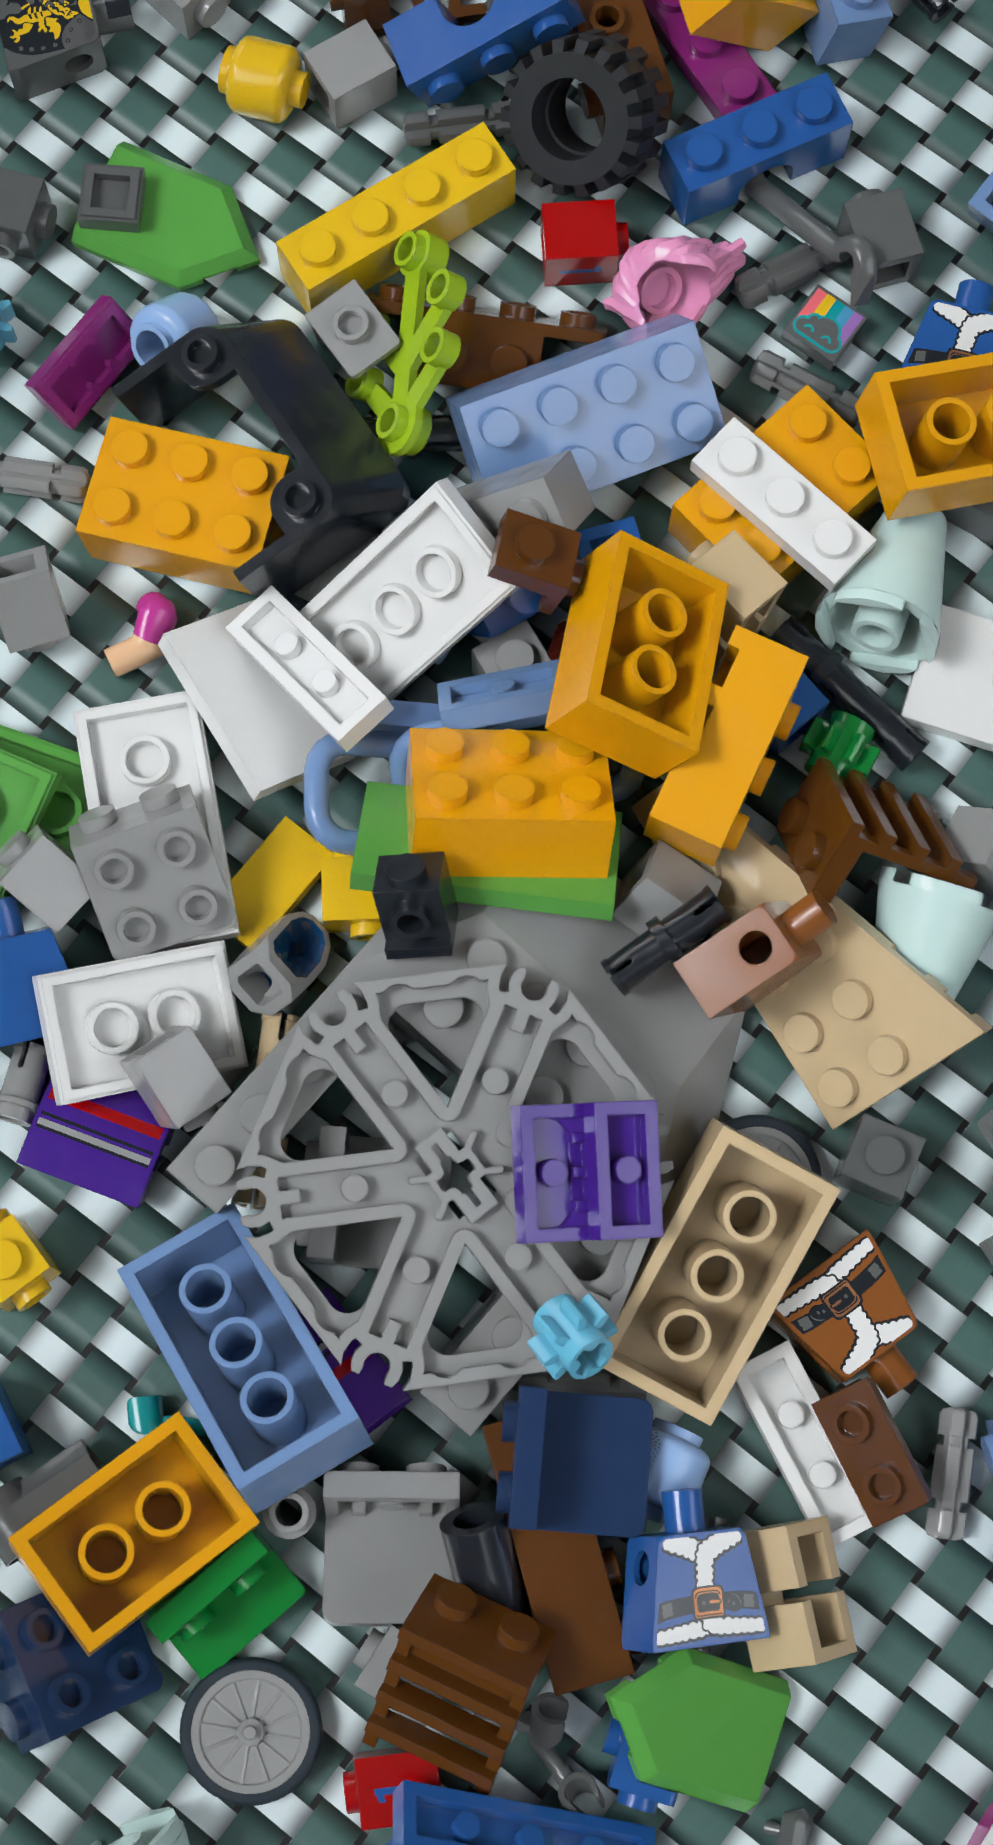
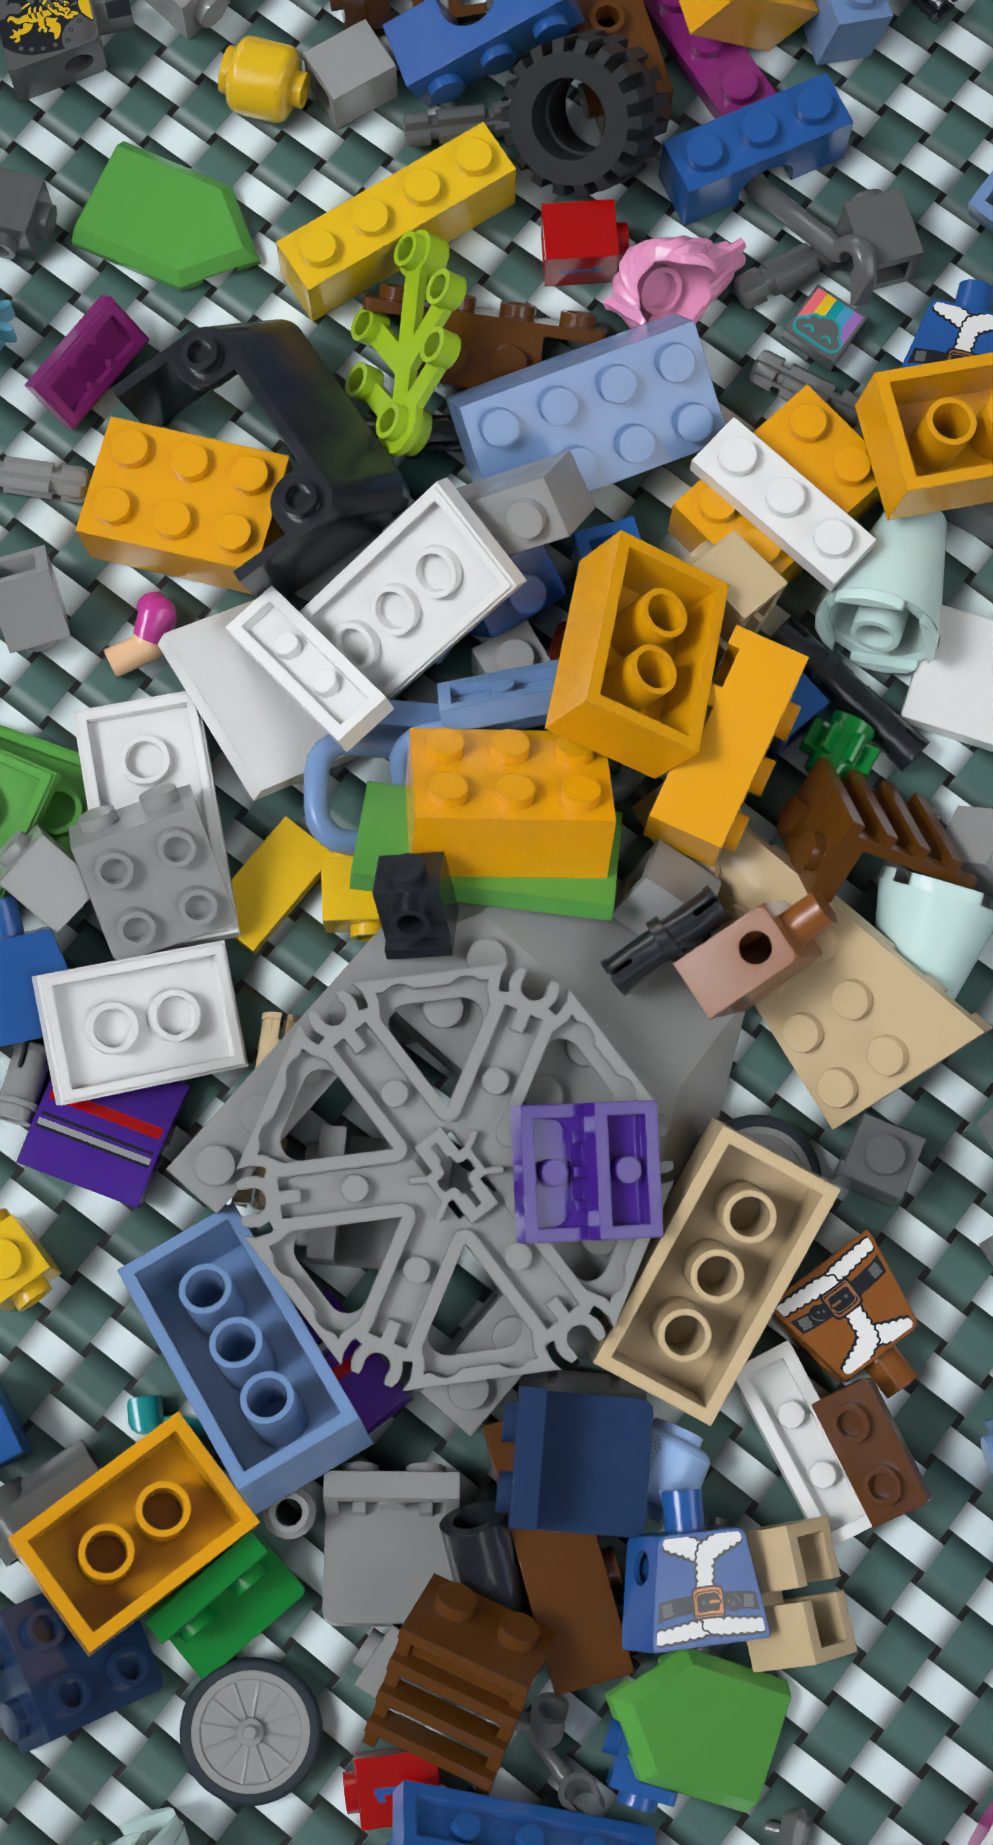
(112, 197): dark grey tile -> none
(167, 321): light blue head -> none
(176, 1079): light grey brick -> none
(280, 963): light grey rock -> none
(352, 330): light grey bracket -> none
(537, 558): reddish brown bracket -> none
(572, 1336): medium azure gear -> none
(952, 1473): light grey axle -> none

